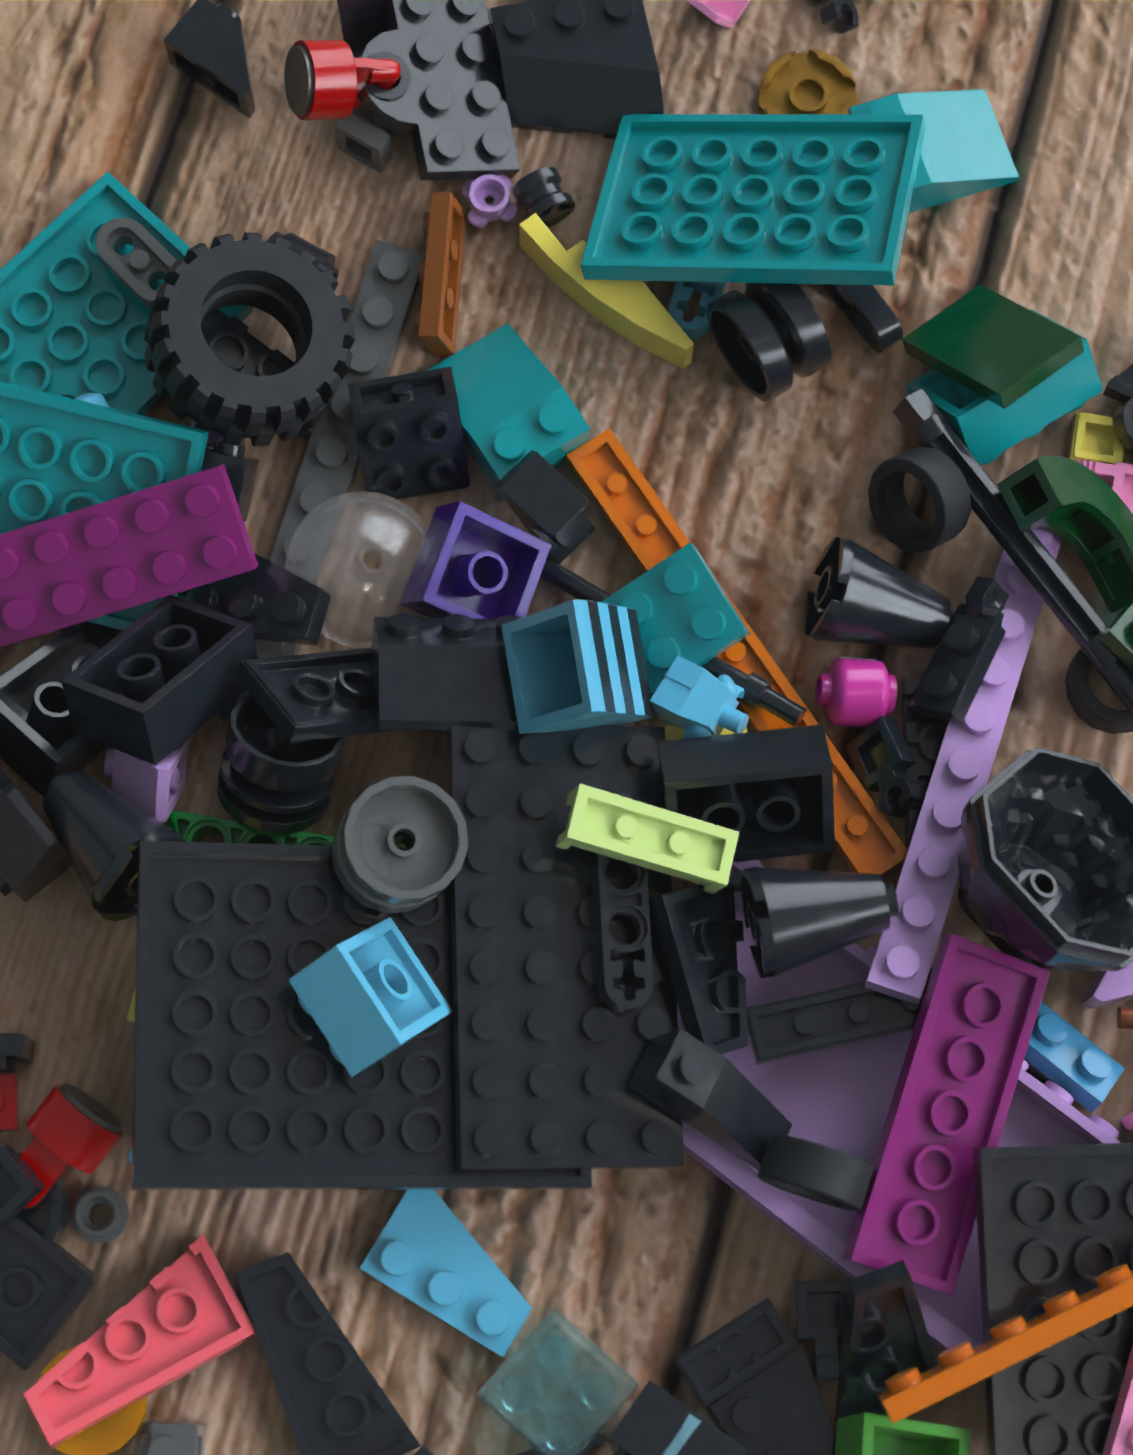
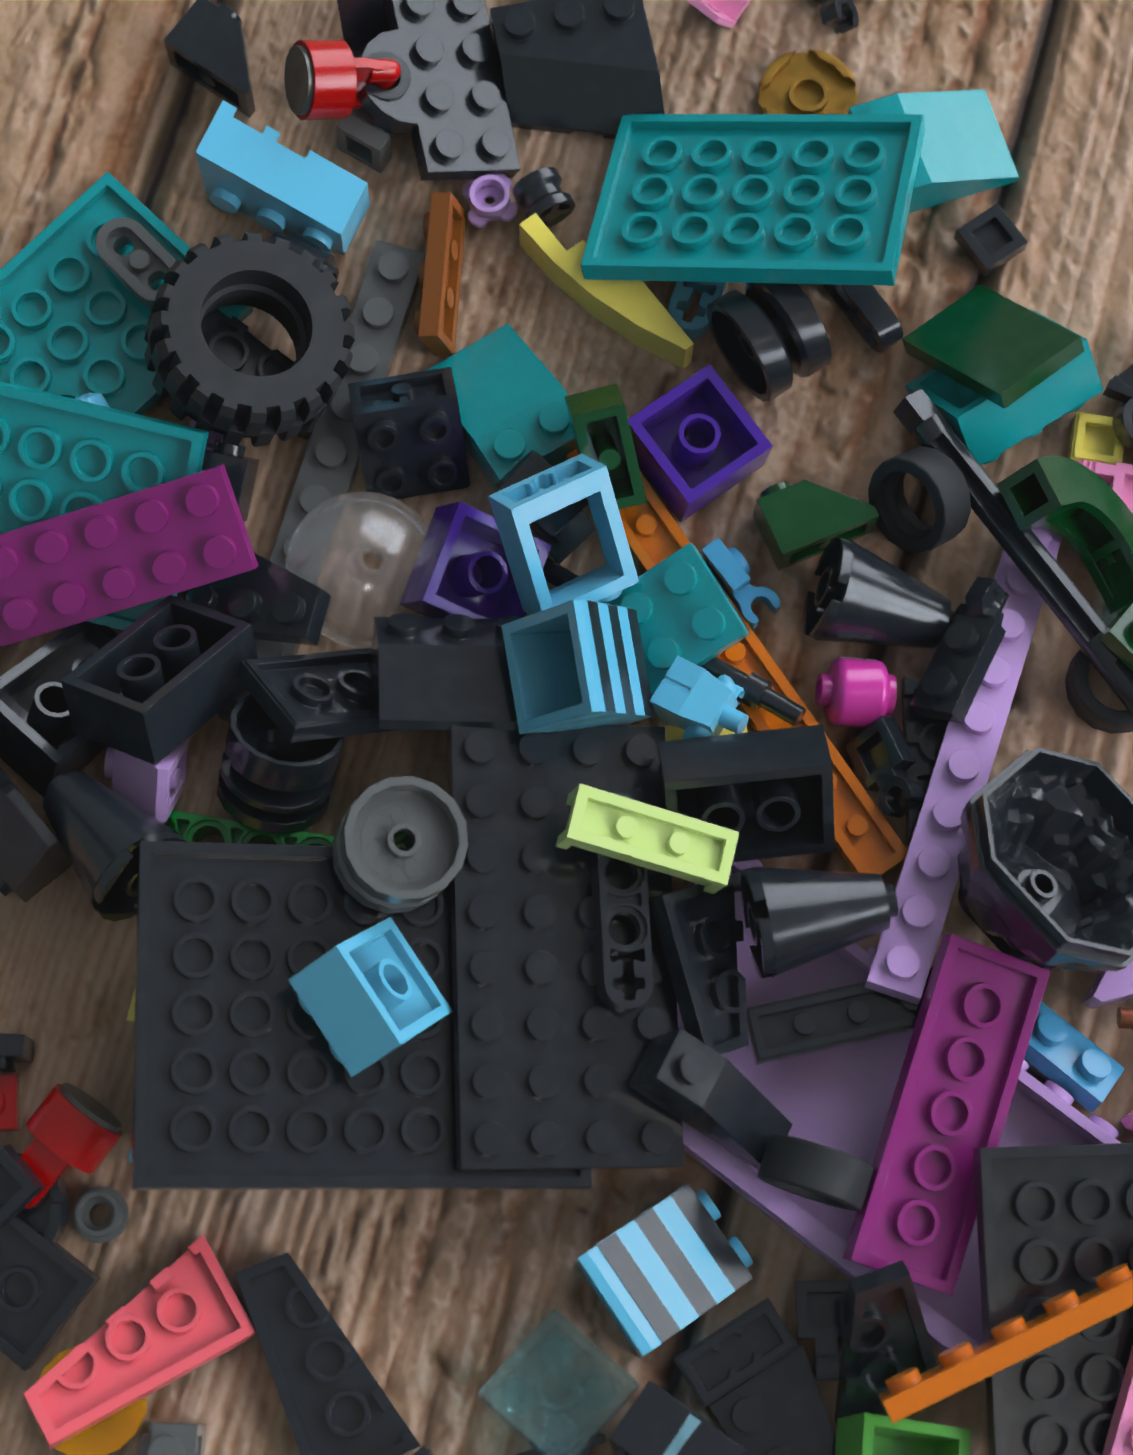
(278, 186): none -> medium azure wedge
(446, 1271): medium azure wing -> none
(547, 493): none -> medium azure window
(605, 435): none -> dark green brick
(665, 1268): none -> slope
(697, 443): none -> dark purple brick
(732, 574): none -> dark azure plate
(805, 518): none -> dark green slope
(990, 239): none -> black plate

